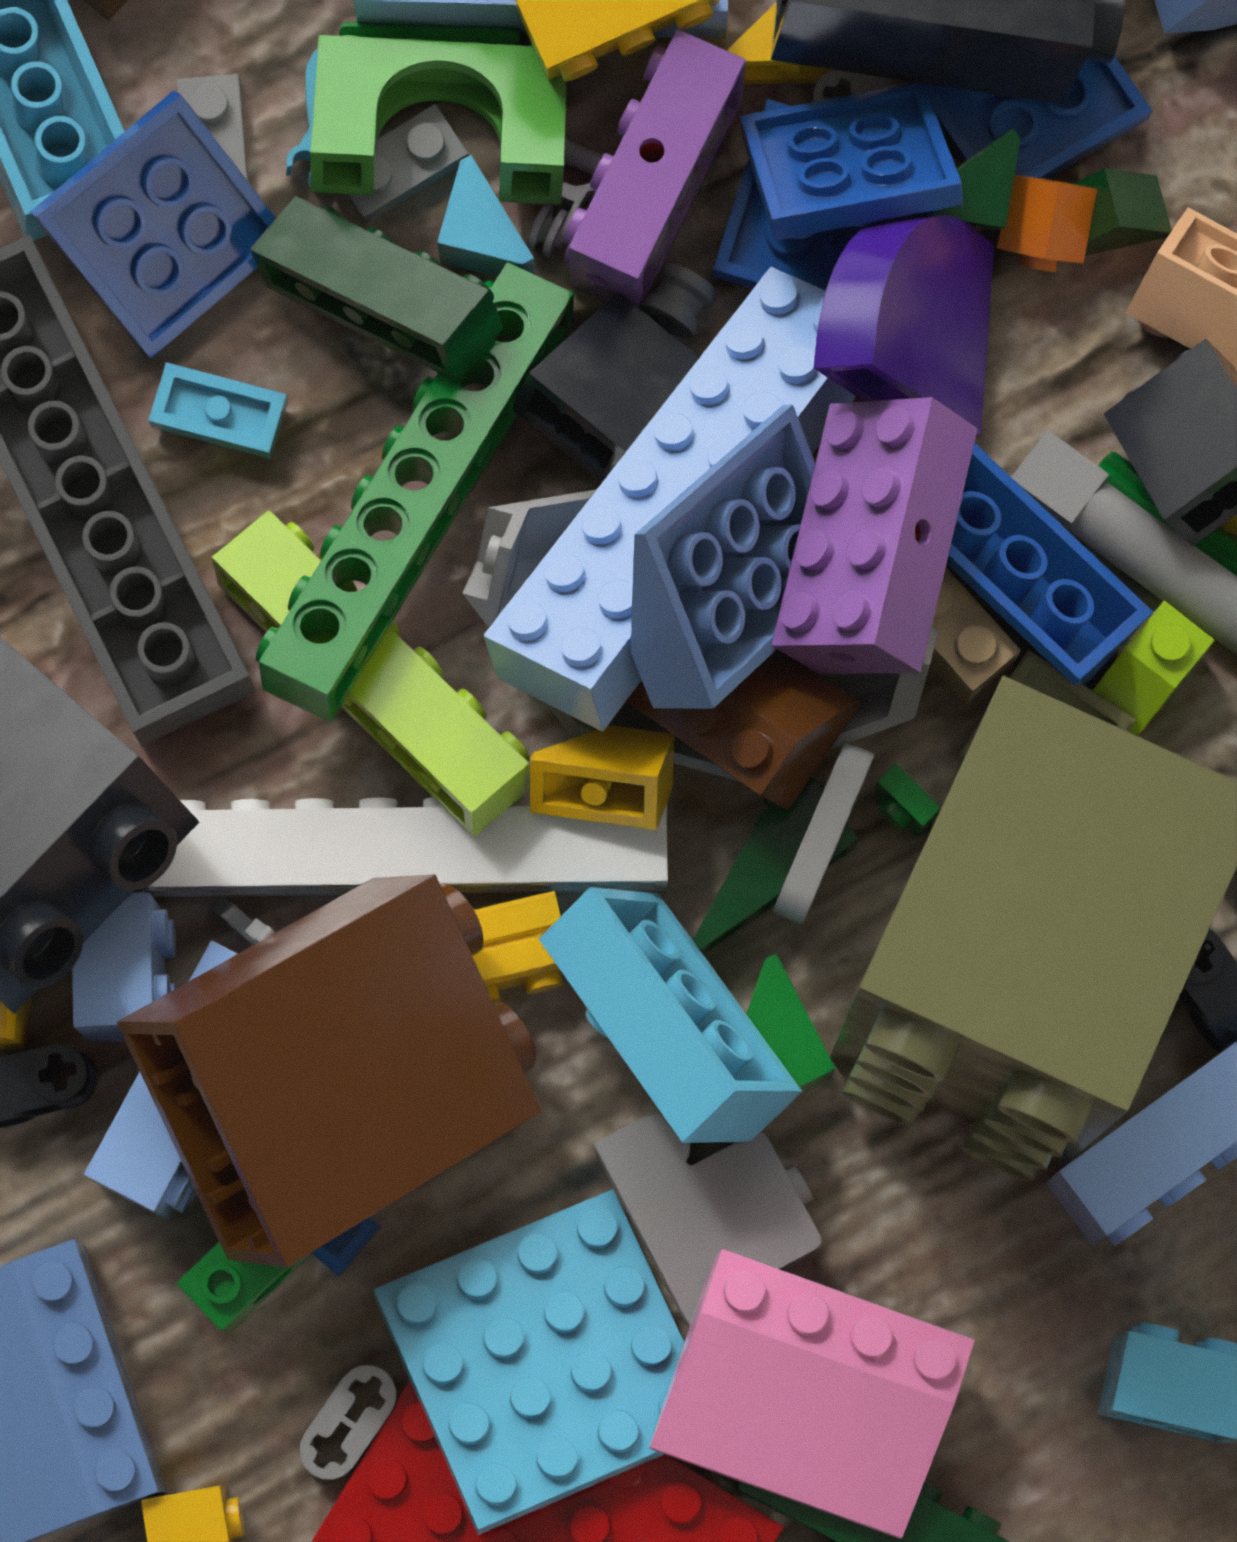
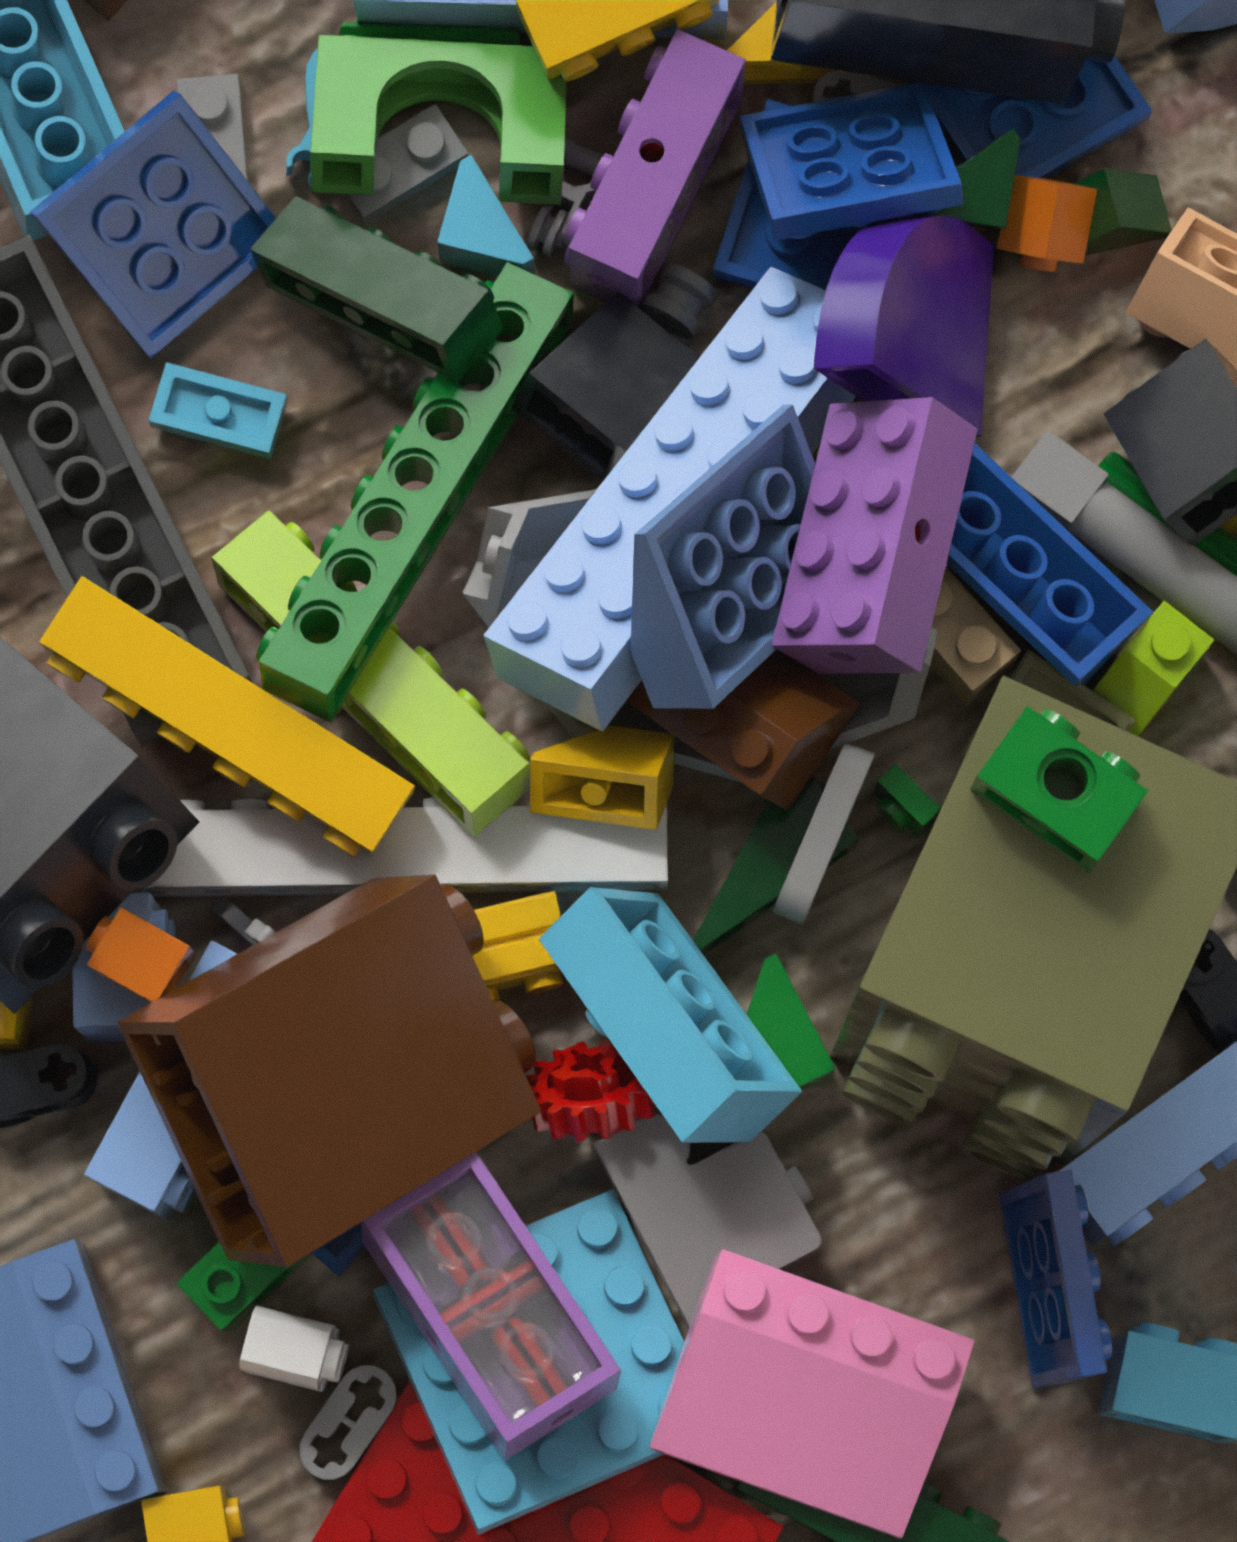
(138, 955): none -> orange brick
(227, 717): none -> yellow brick
(293, 1349): none -> white brick
(490, 1305): none -> clear brick
(588, 1093): none -> red gear
(1055, 1280): none -> blue plate
(1075, 827): none -> green brick

